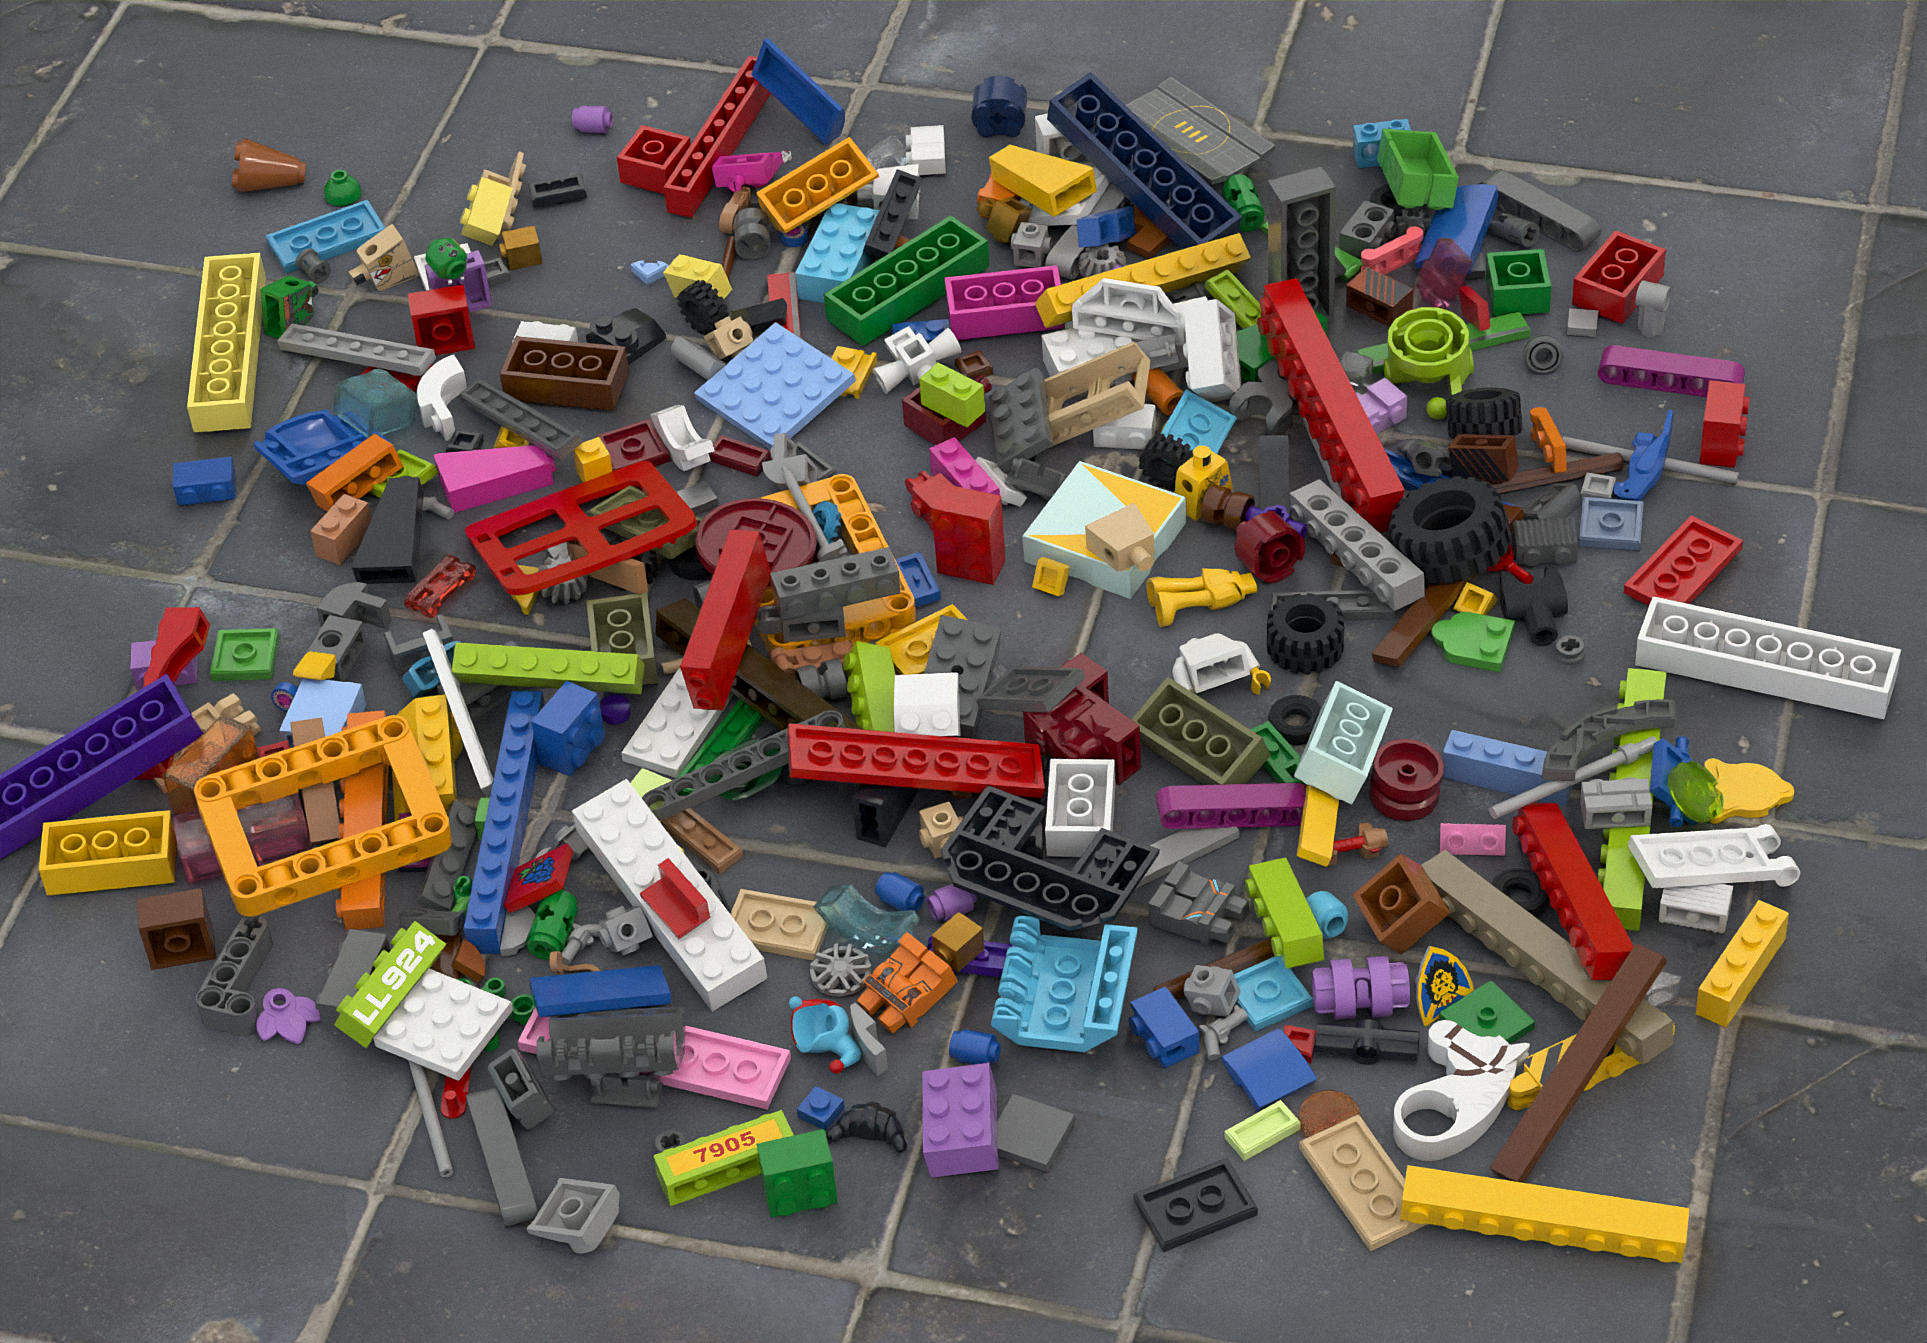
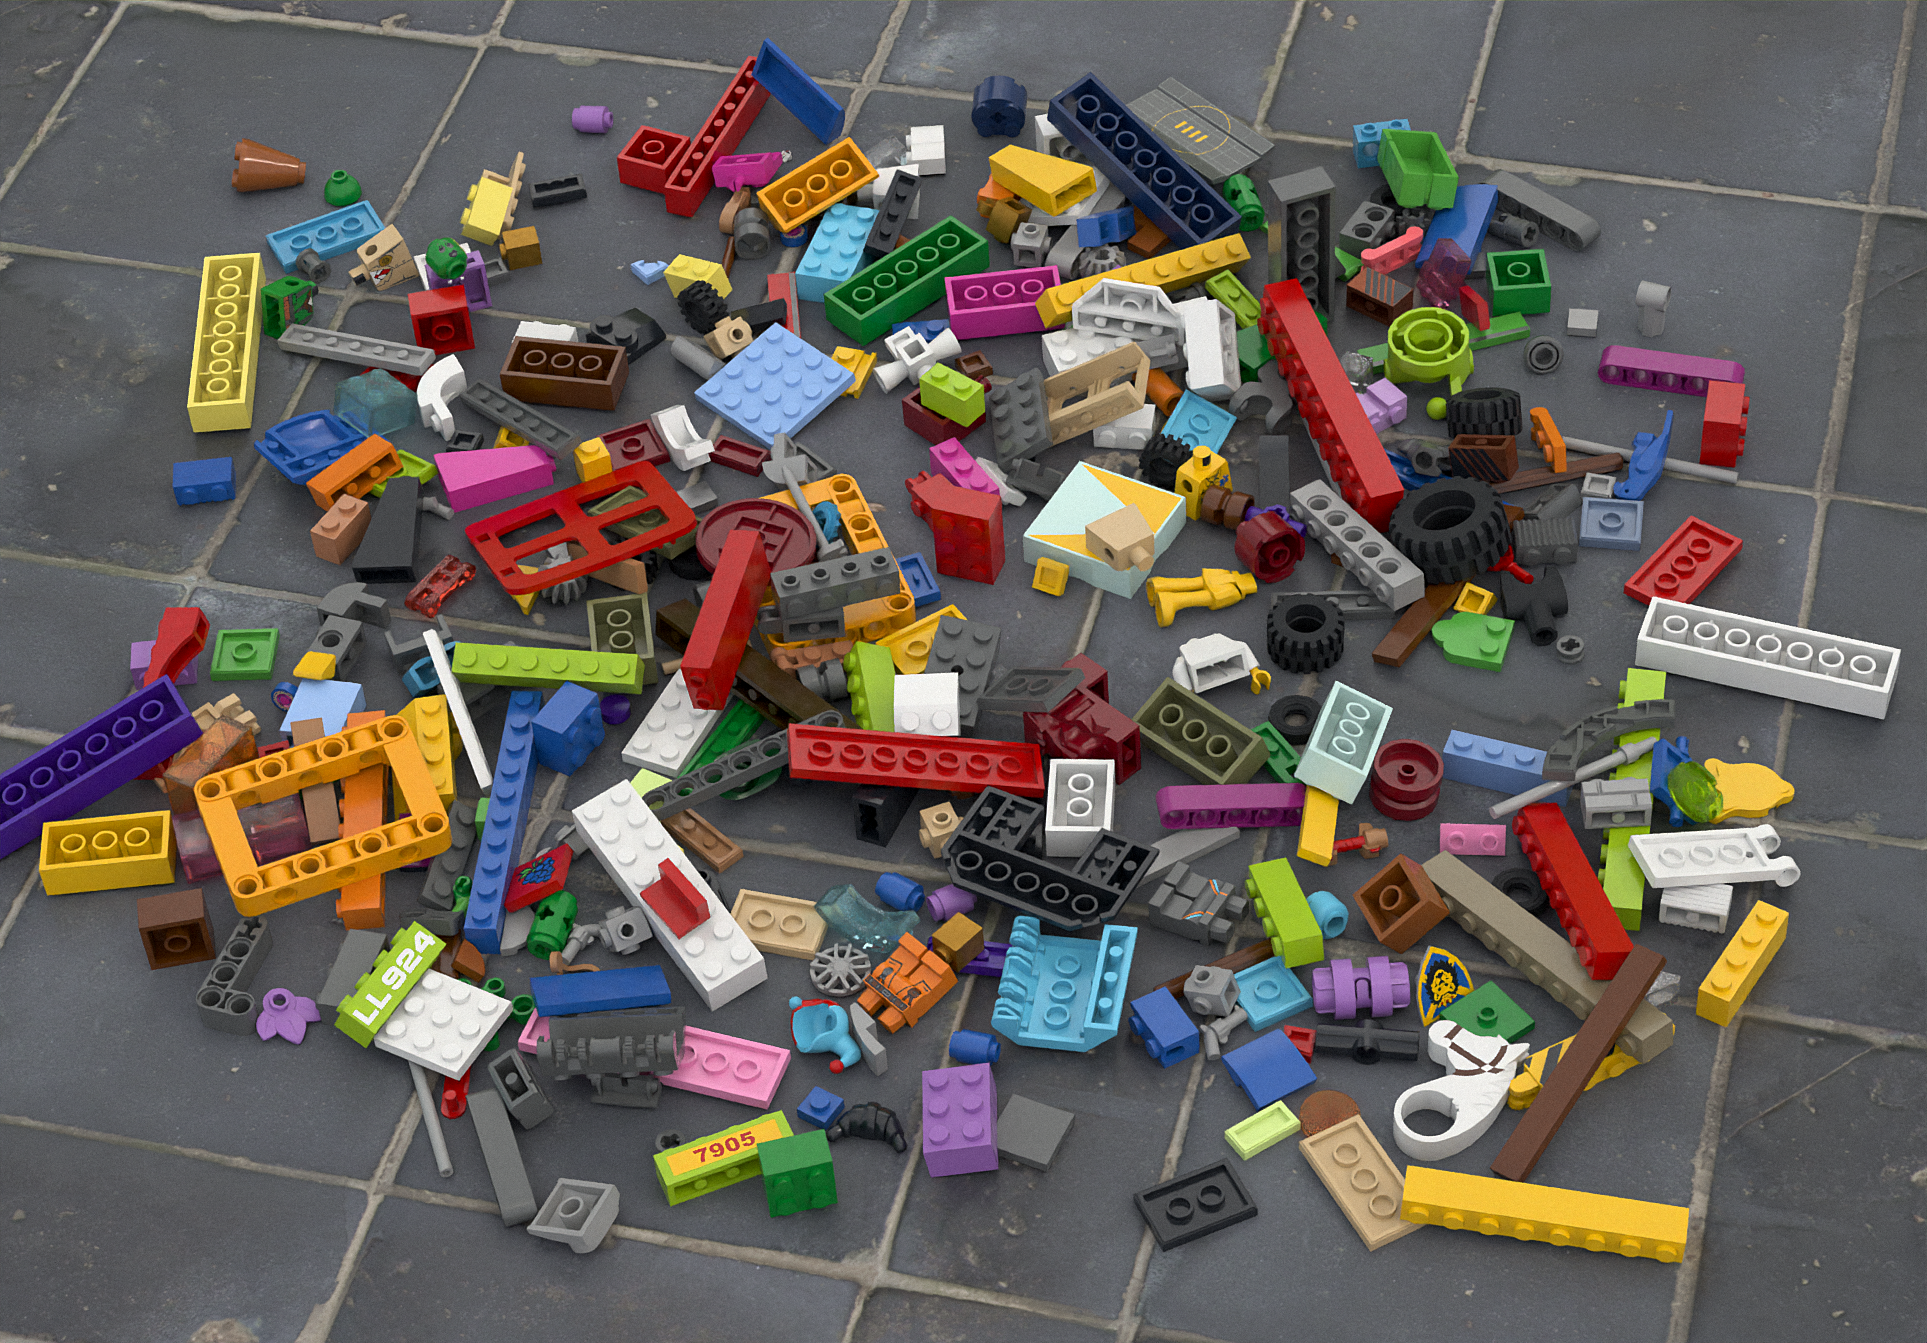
(1614, 275): red brick -> none

